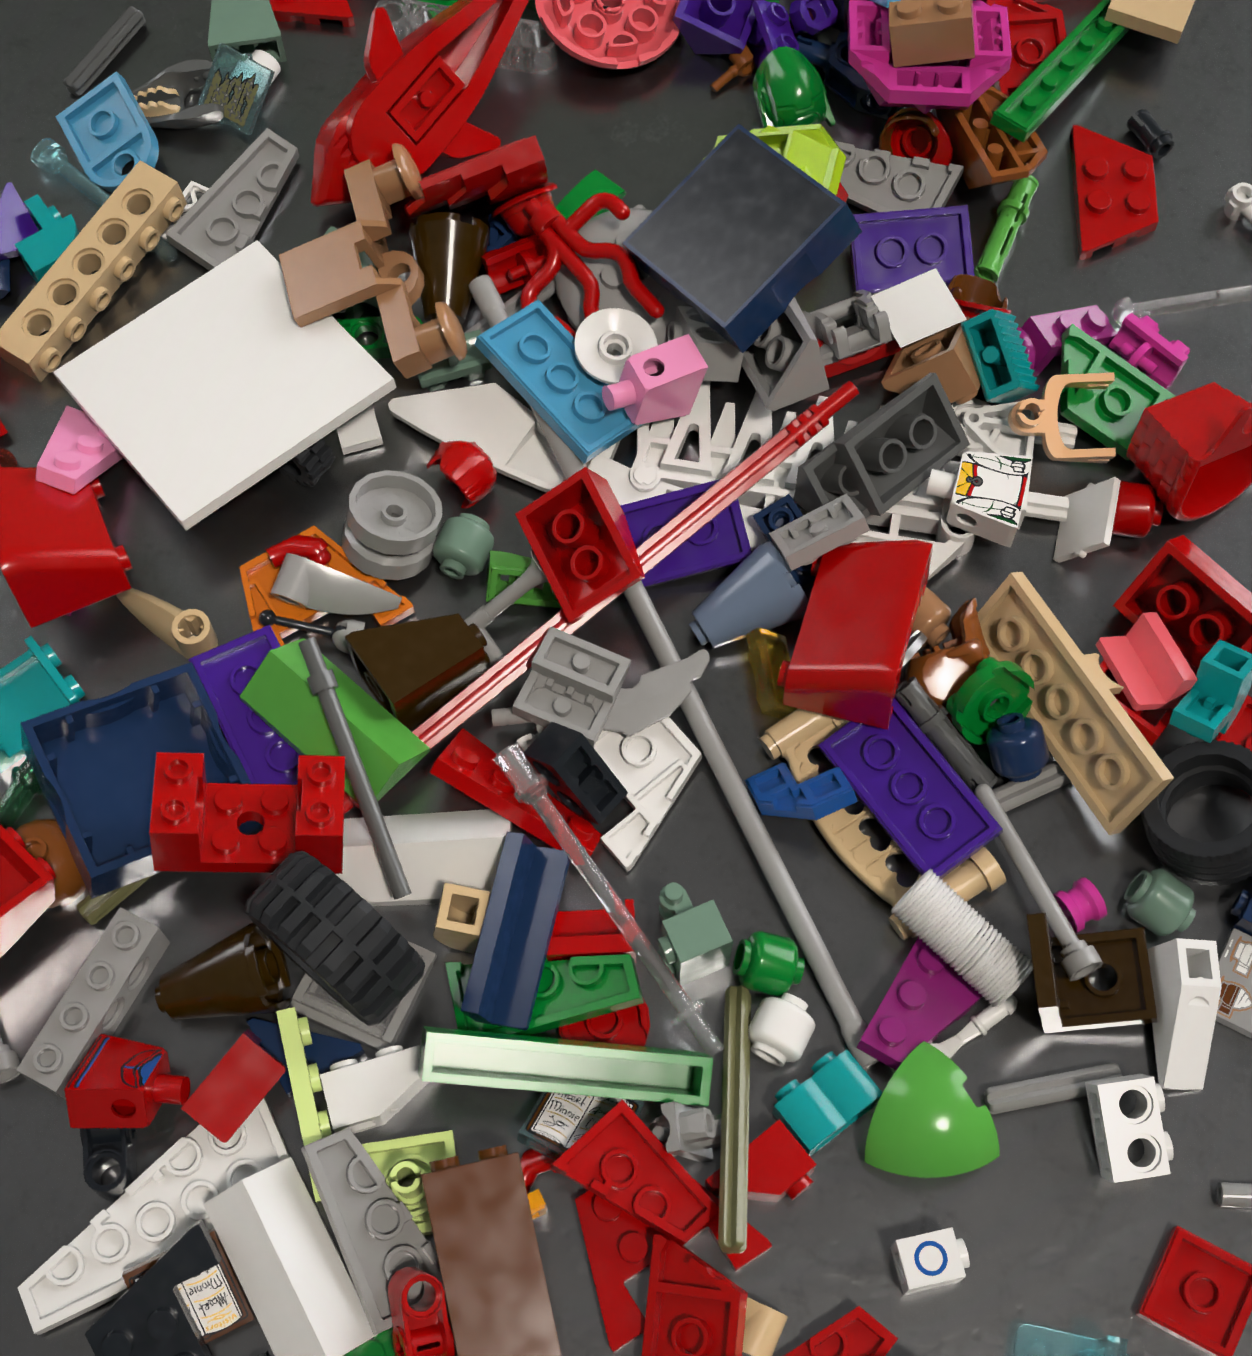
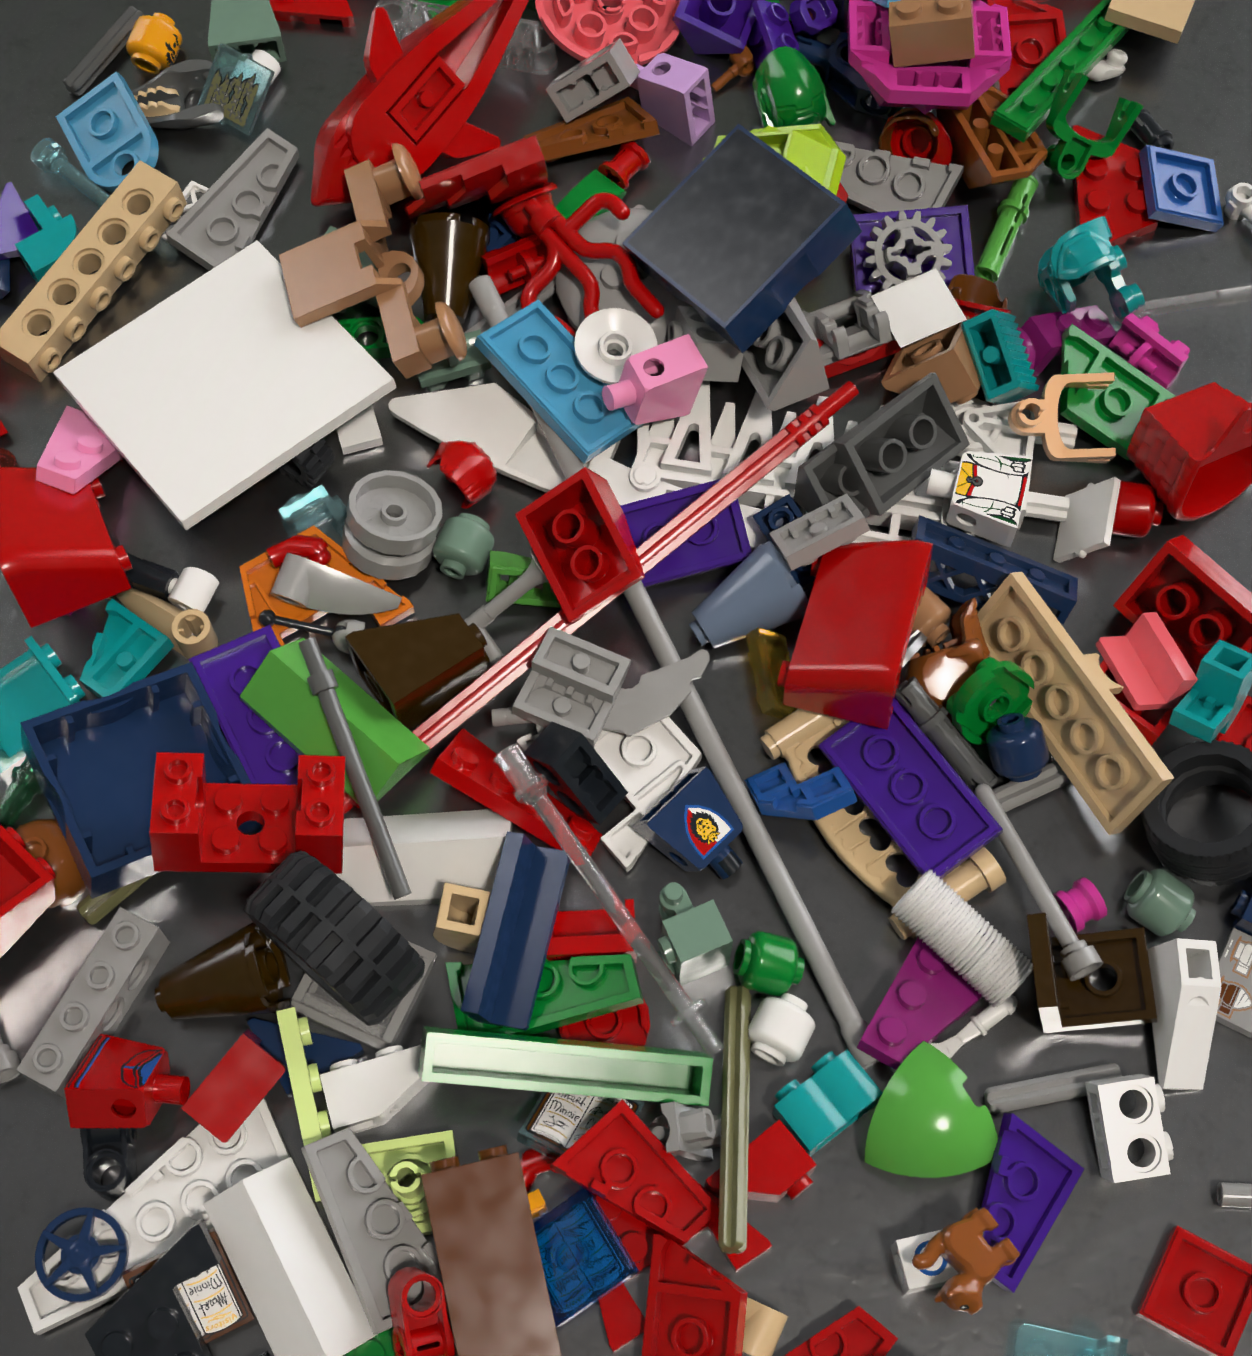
(81, 1254): none -> dark blue wheel
(123, 652): none -> teal wing
(154, 43): none -> light orange head
(188, 591): none -> piece
(313, 509): none -> clear light blue bracket
(580, 1255): none -> clear blue tile
(593, 80): none -> light grey brick
(596, 129): none -> dark orange wing
(625, 164): none -> red bush
(677, 96): none -> lavender torso
(694, 825): none -> dark blue torso
(906, 239): none -> light grey gear
(970, 1256): none -> dark orange animal
(990, 564): none -> dark blue fence
(1025, 1193): none -> dark purple wing
(1073, 150): none -> green piece
(1080, 257): none -> teal piece
(1110, 67): none -> white arm
(1181, 188): none -> blue tile

